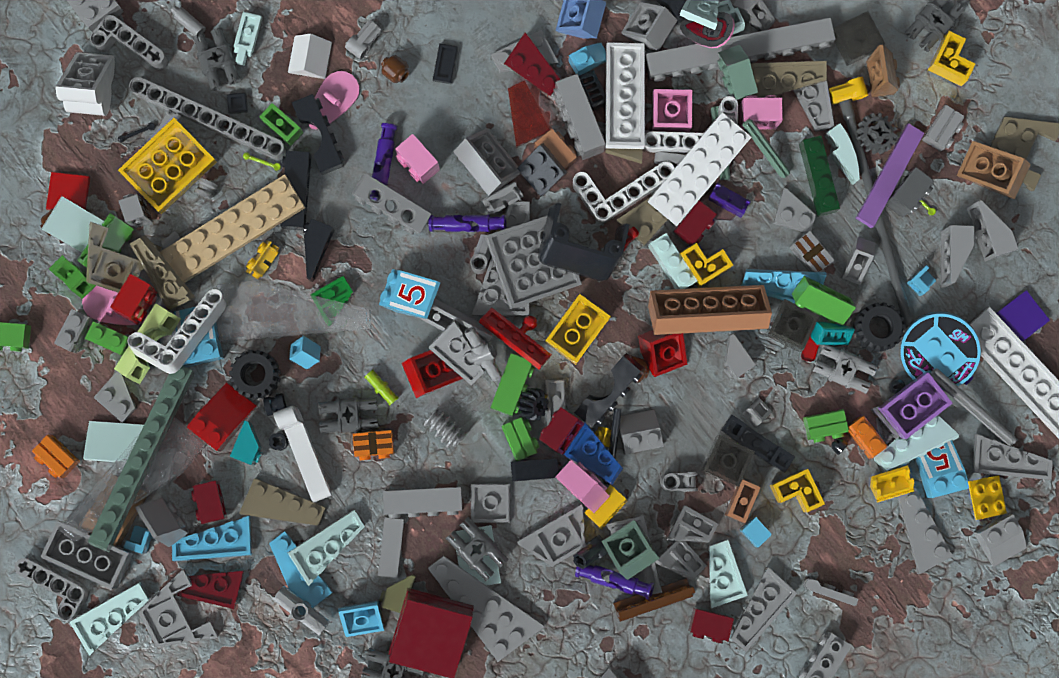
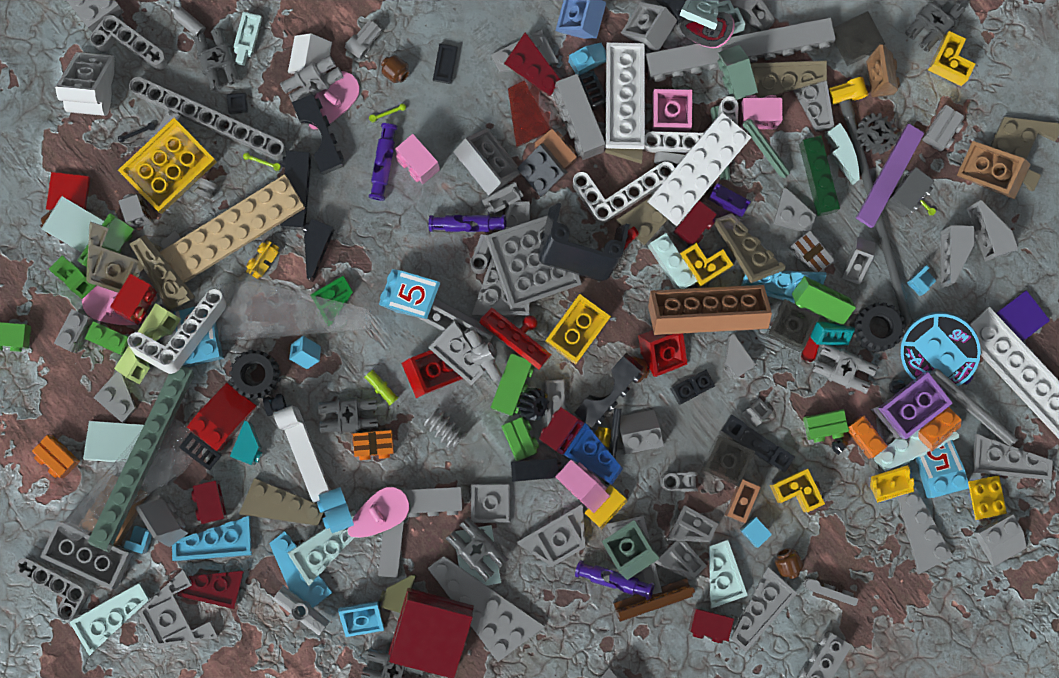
(211, 461): none -> black slope
(272, 443): black bush -> none
(281, 124): bright green brick -> none
(312, 79): none -> light grey pin
(335, 510): none -> medium azure brick
(373, 118): none -> lime hinge
(380, 513): none -> bright pink shield
(418, 215): light grey brick -> none
(592, 551): black piece -> none
(692, 387): none -> black slope
(747, 250): none -> dark tan wing
(789, 563): none -> reddish brown head
(939, 429): none -> orange brick

